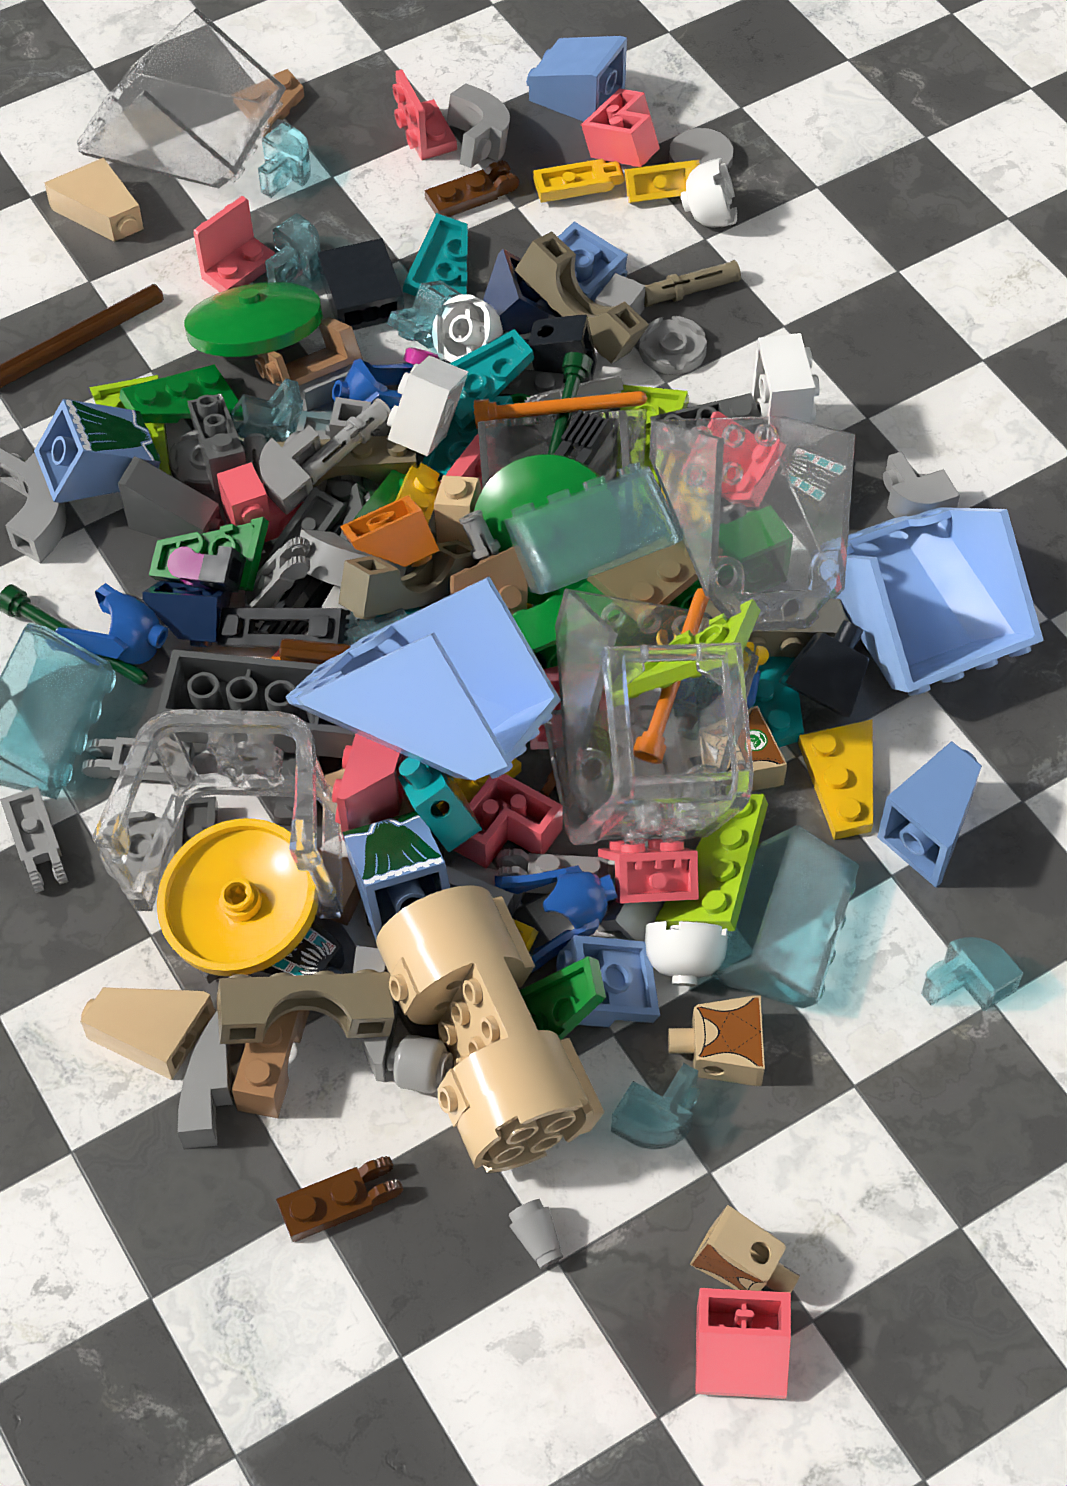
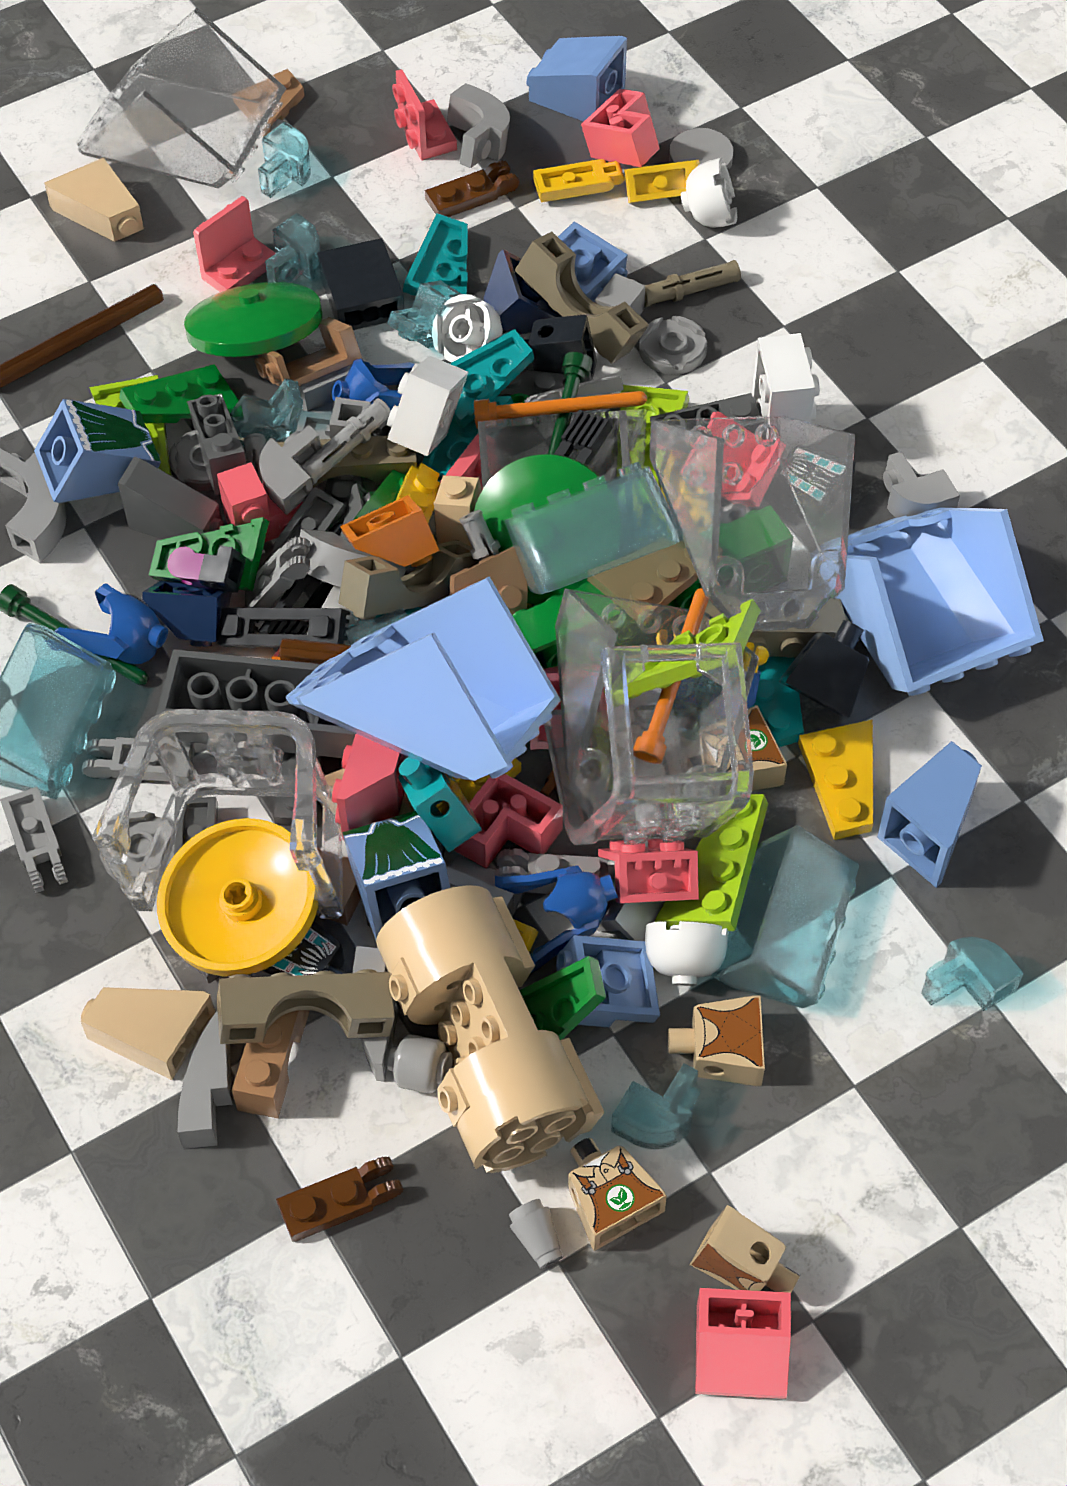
(416, 355): dark pink tile -> none
(611, 1192): none -> torso

